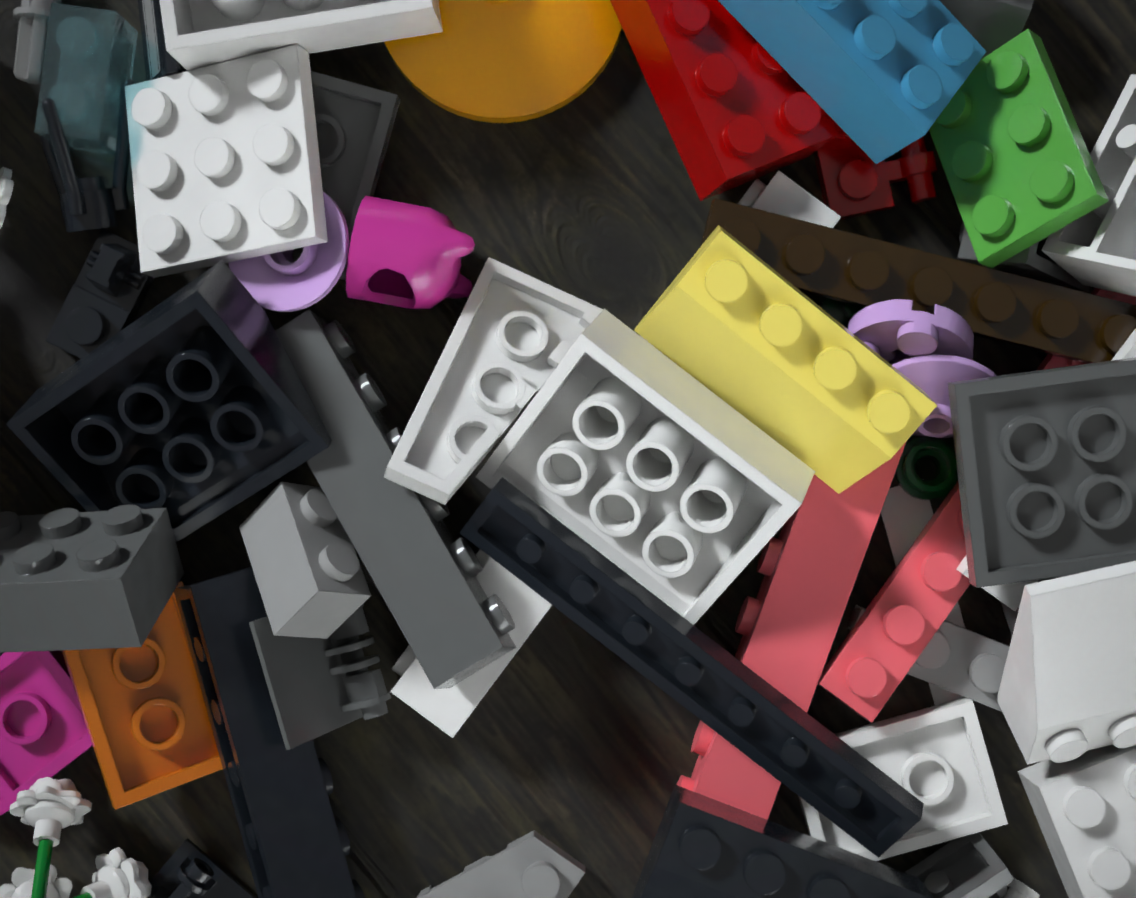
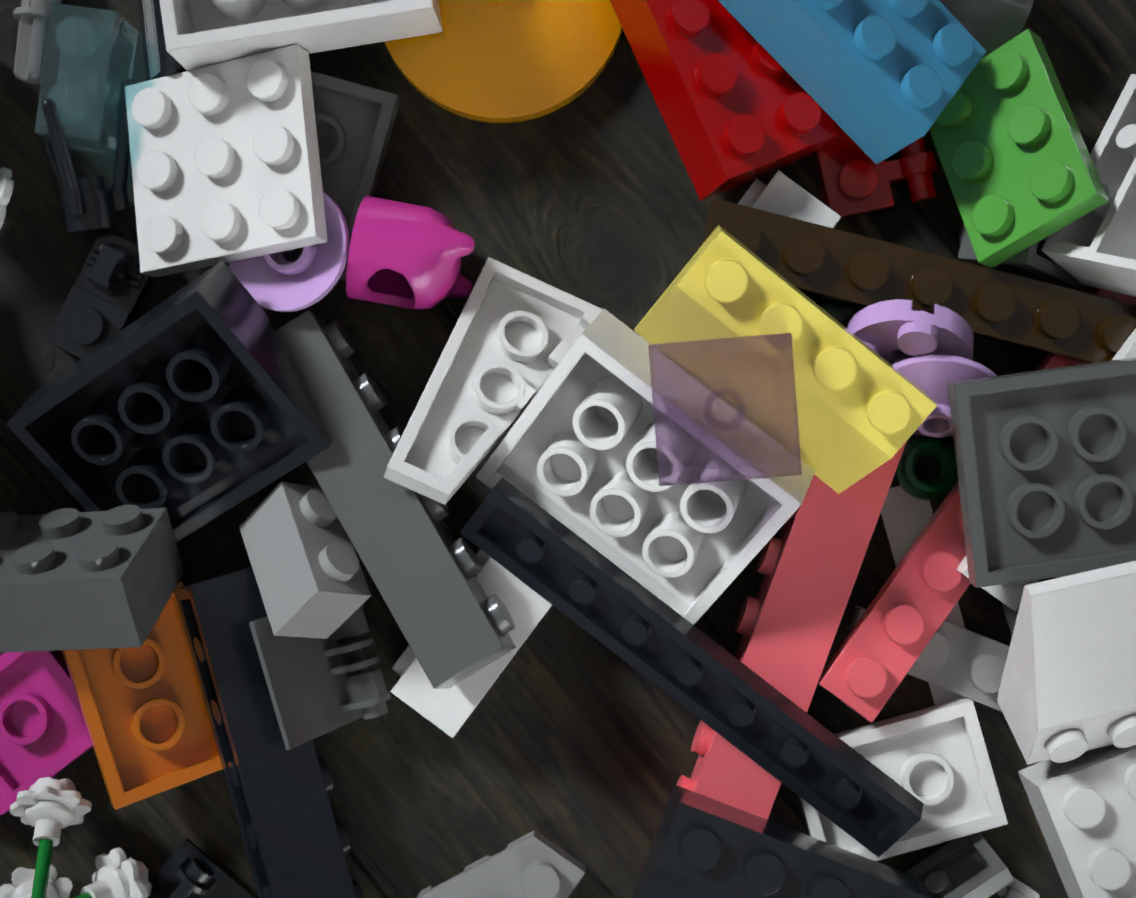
(725, 409): none -> plate

